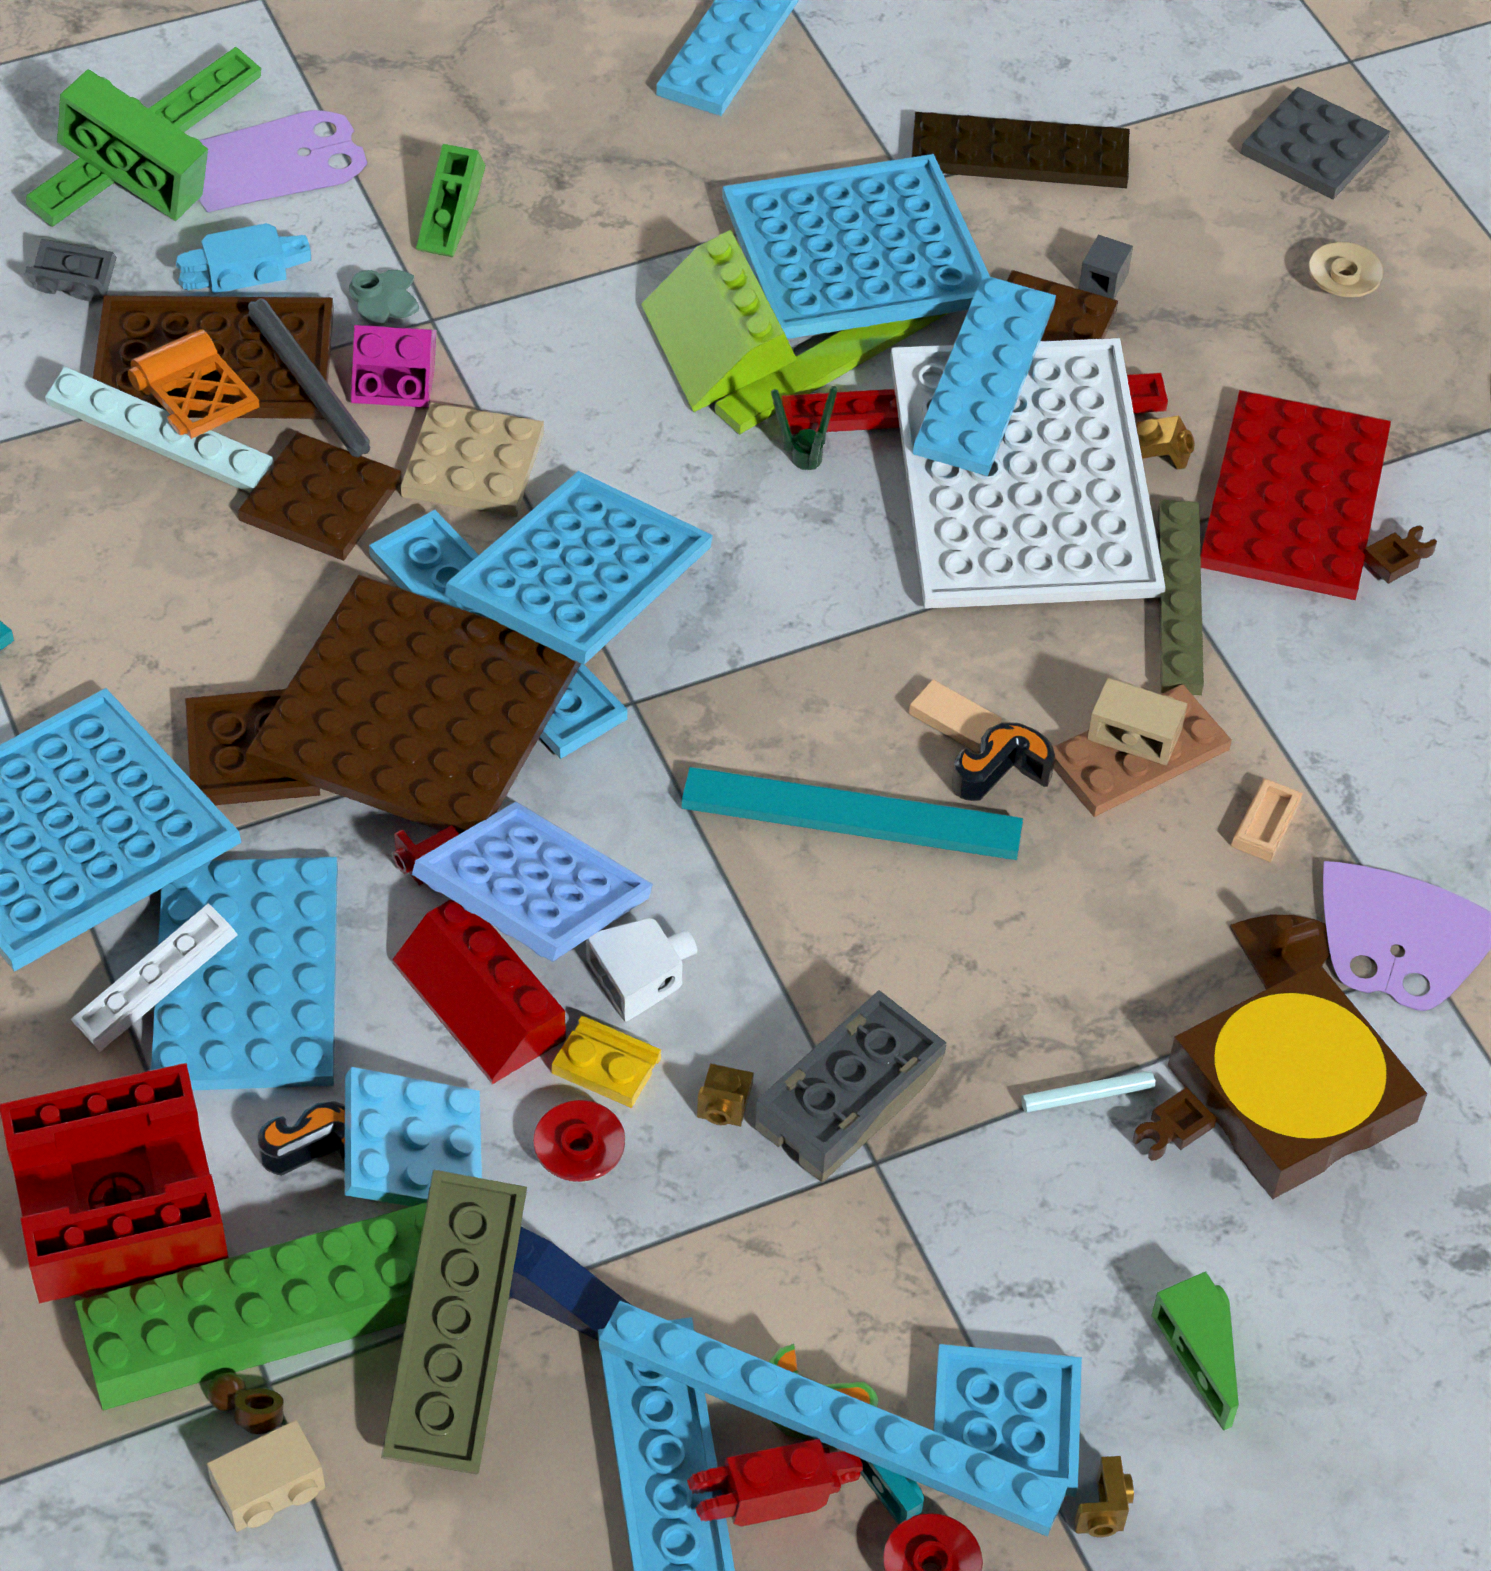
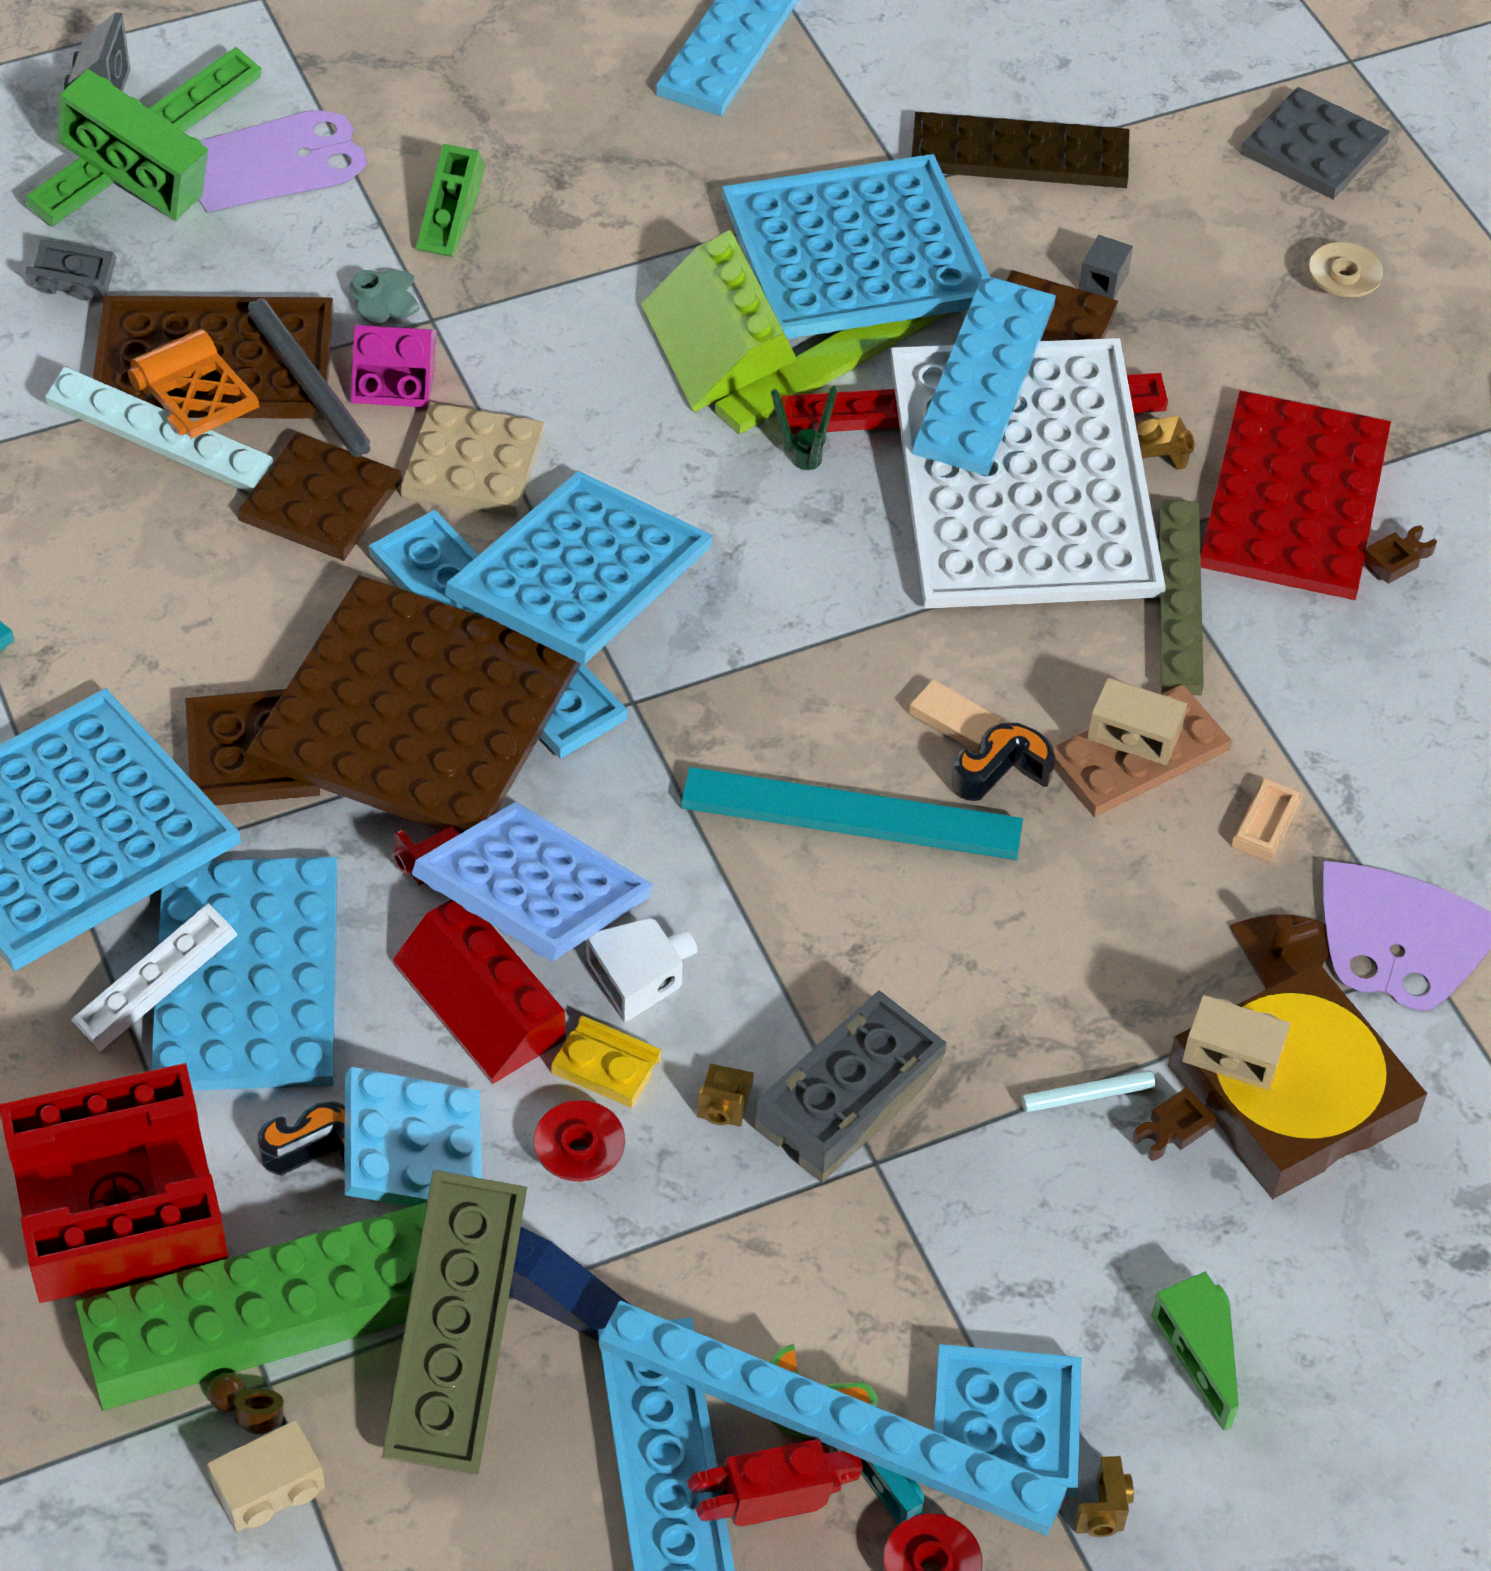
(103, 53): none -> dark grey slope
(241, 259): medium azure hinge -> none
(1236, 1042): none -> tan brick

